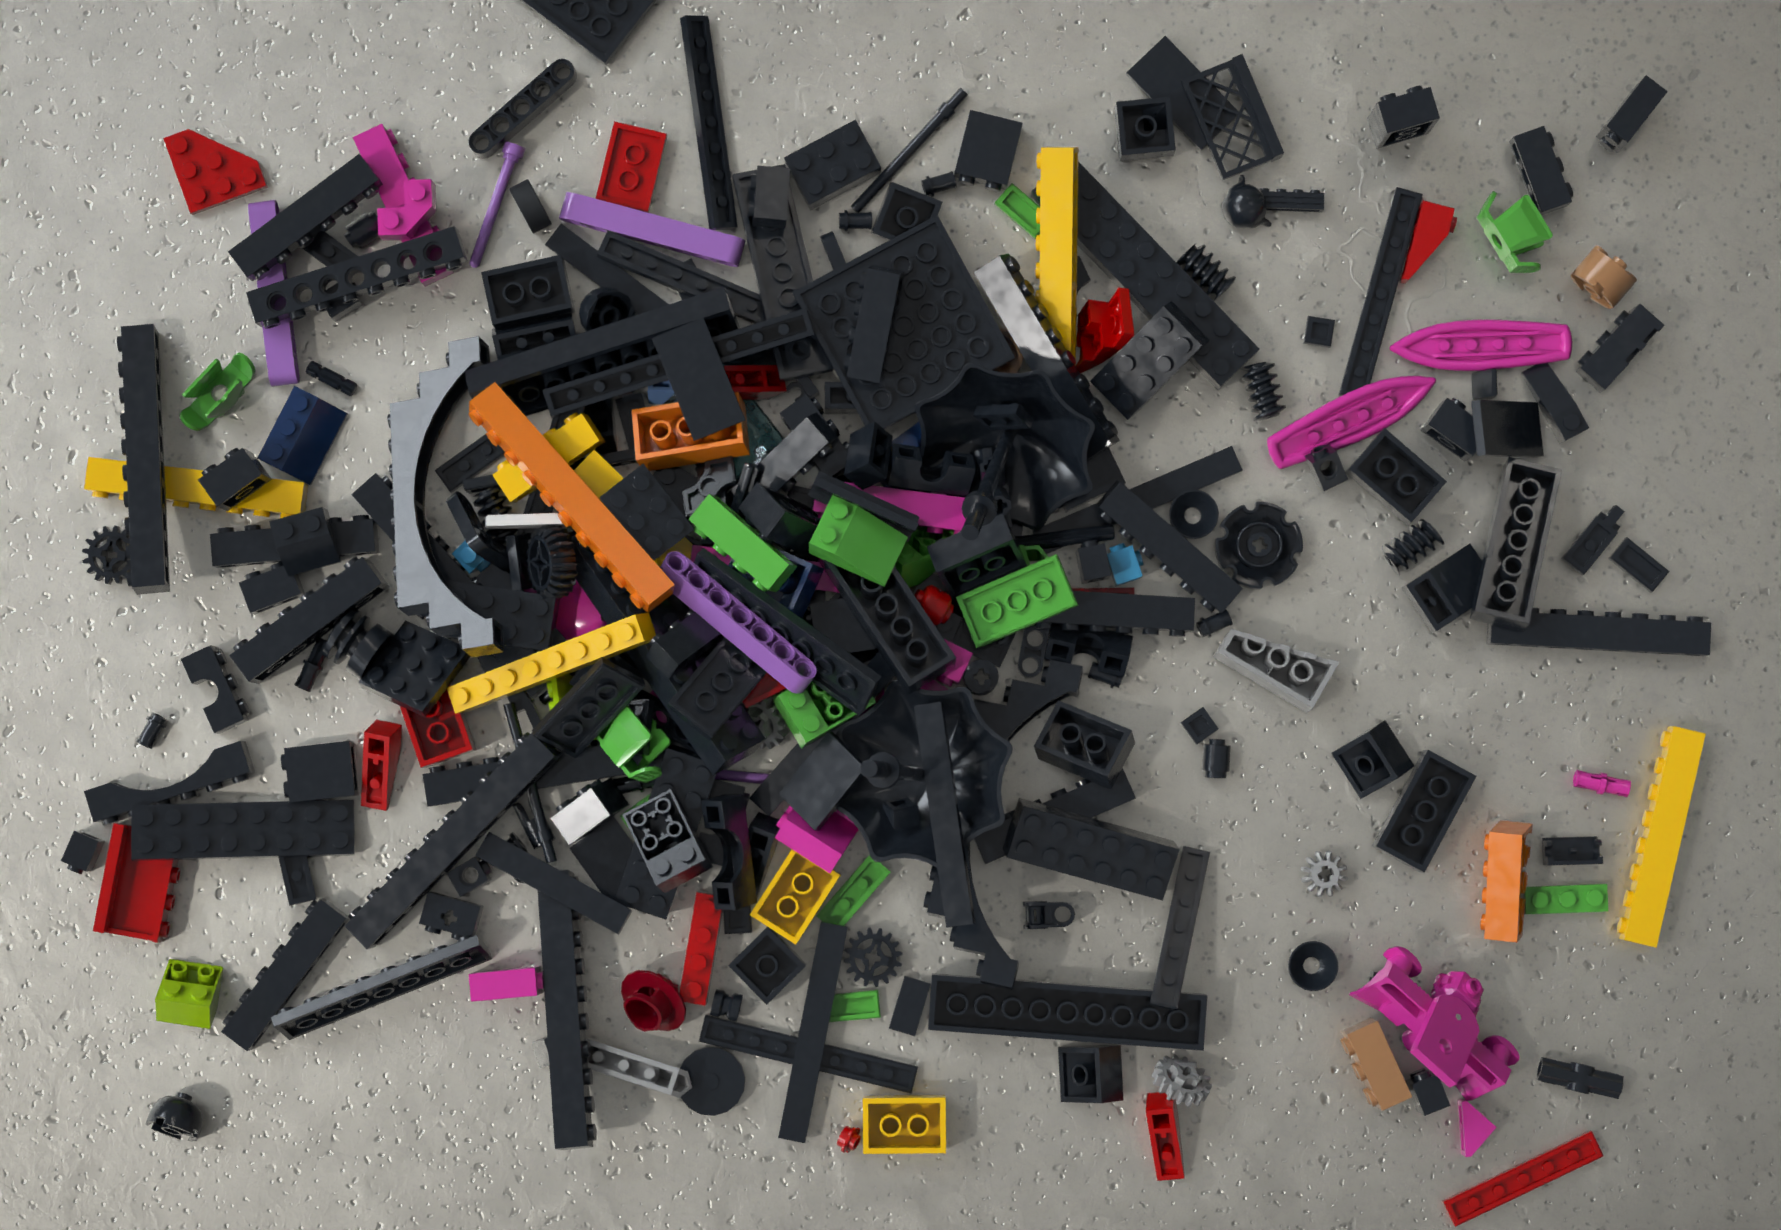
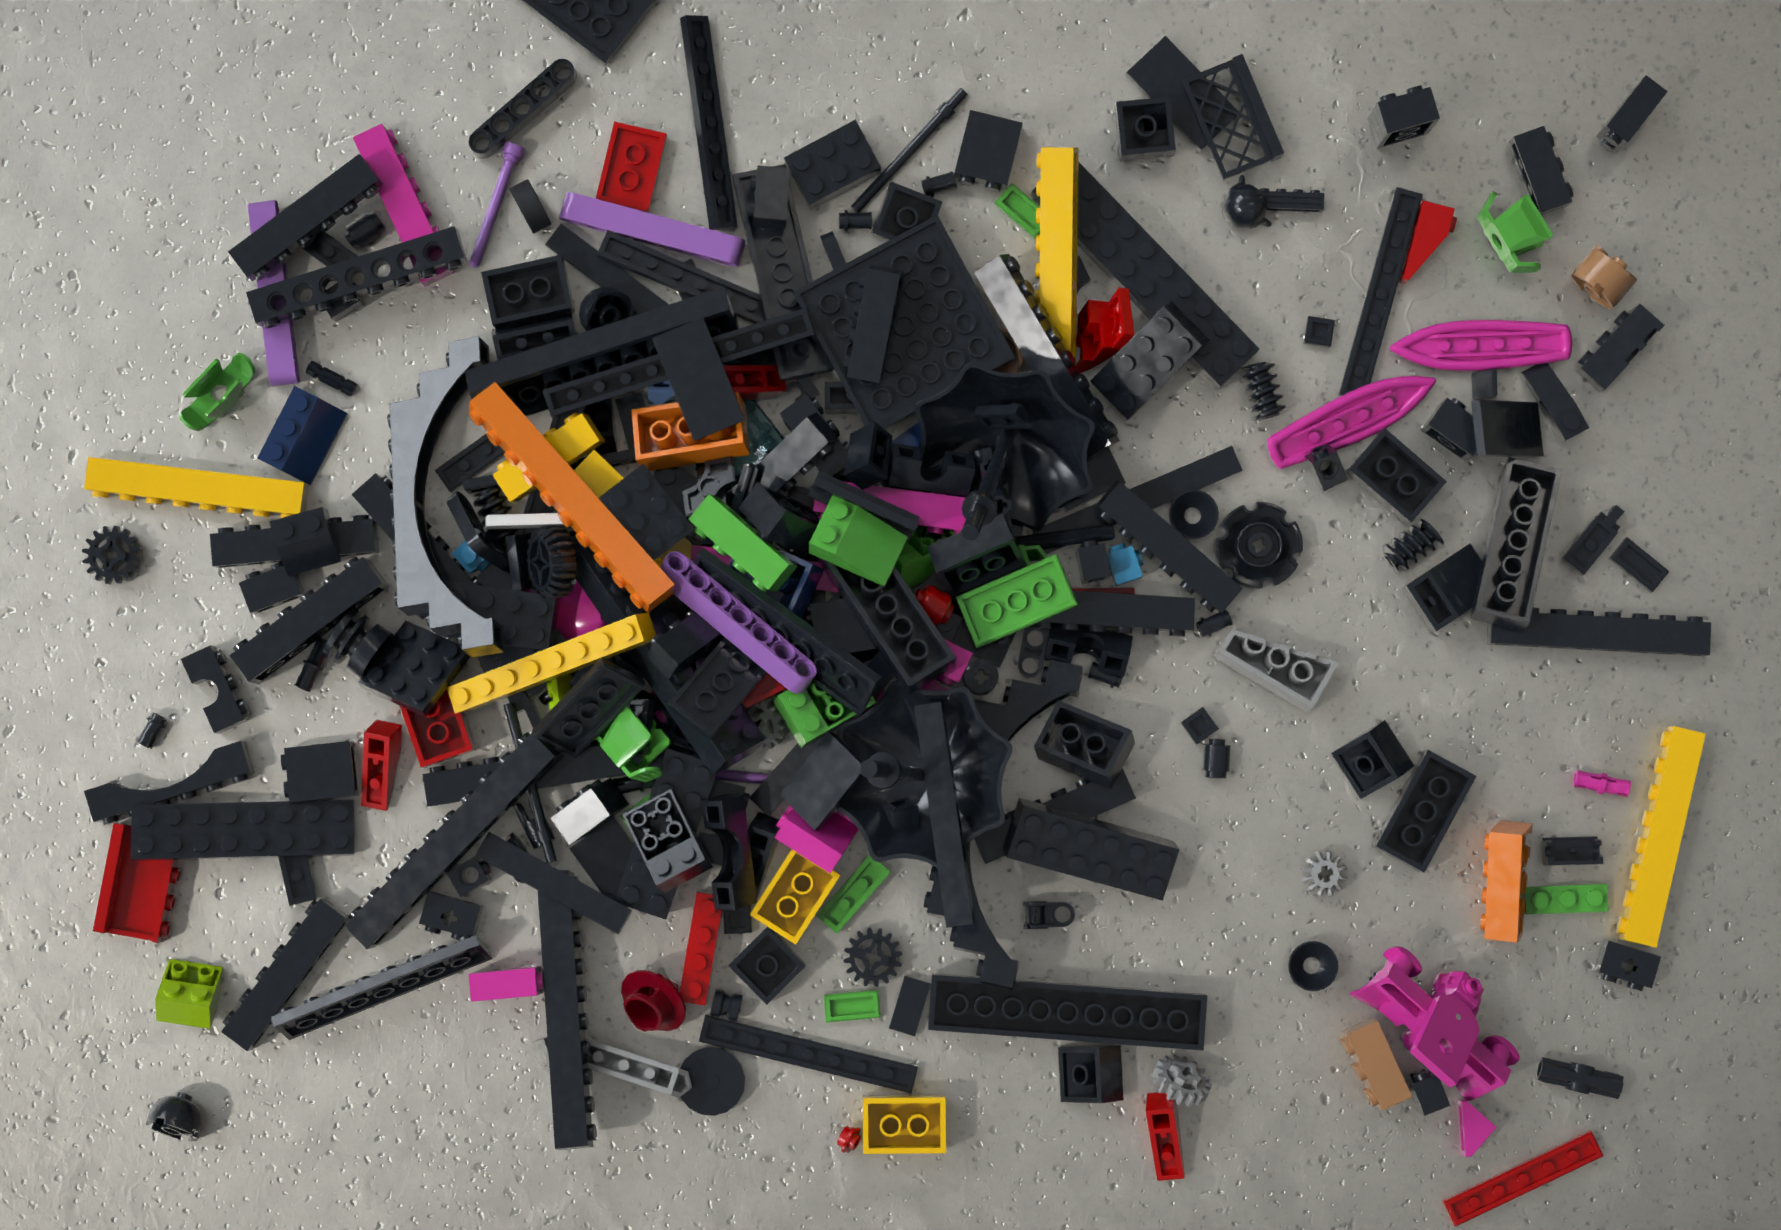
(82, 852): black brick -> none
(144, 459): black brick -> none
(211, 171): red plate -> none
(234, 478): black brick -> none
(404, 222): dark pink brick -> none
(813, 1032): black tile -> none
(1179, 928): black tile -> none
(1206, 271): black piece -> none
(1643, 965): none -> black brick

